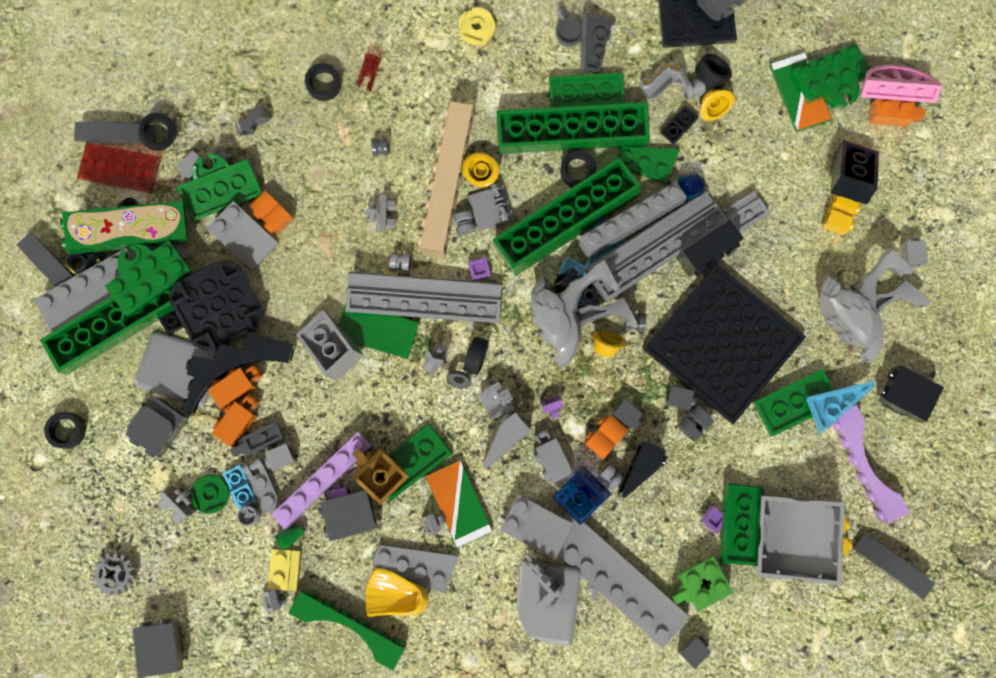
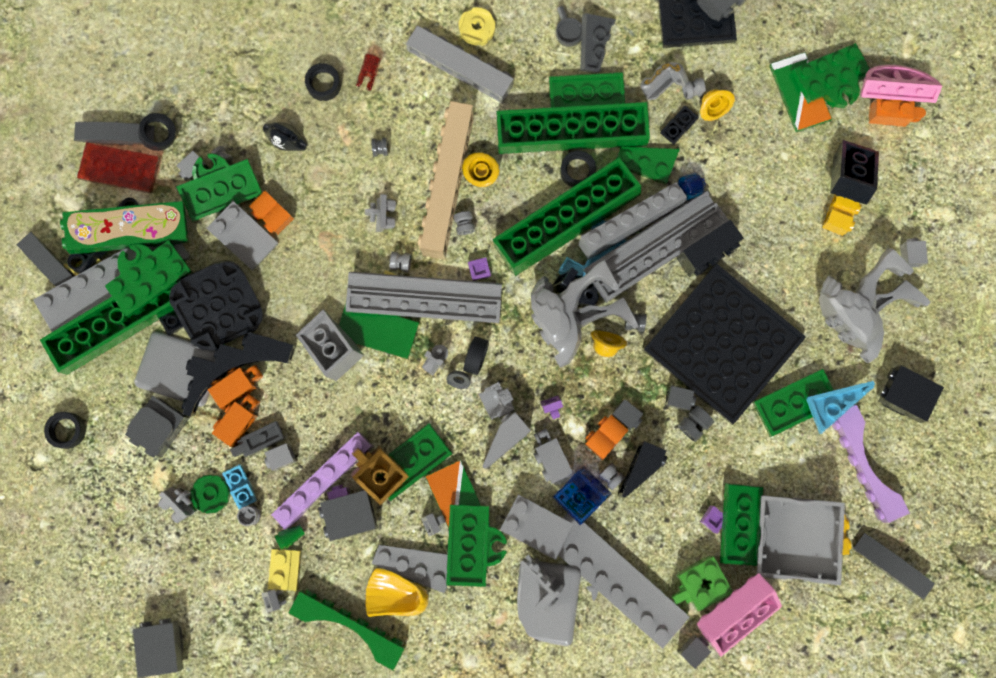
(119, 580): light grey gear -> none
(249, 125): dark grey piece -> none
(262, 486): light grey plate -> none
(284, 136): none -> black hat
(460, 64): none -> light grey brick
(471, 546): none -> green plate
(491, 207): light grey hinge -> none
(713, 71): black tyre -> none
(739, 614): none -> bright pink brick
(746, 211): light grey plate -> none

